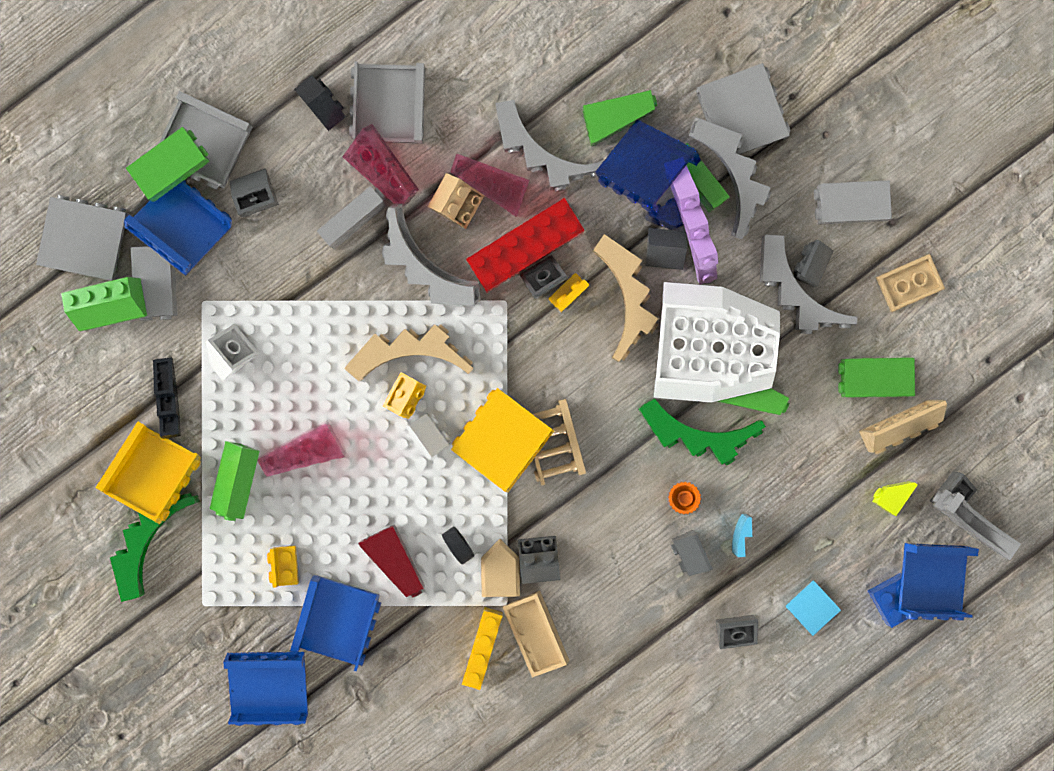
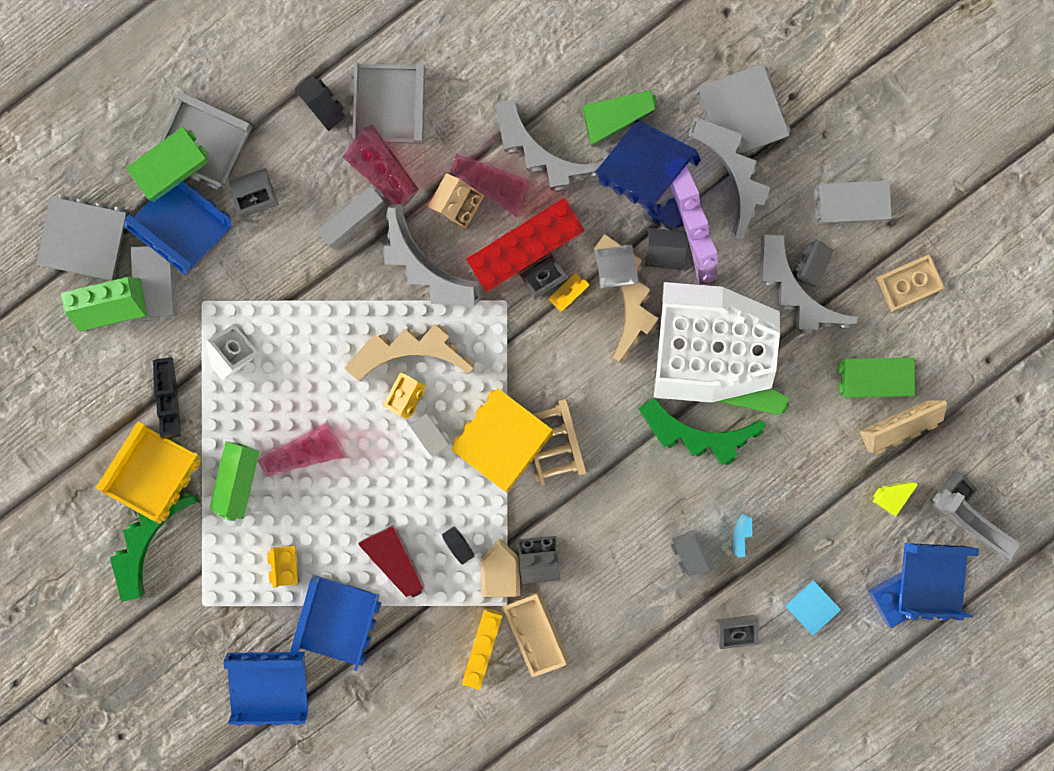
(616, 266): none -> light grey slope
(684, 498): orange hat -> none
(709, 189): bright green slope -> none

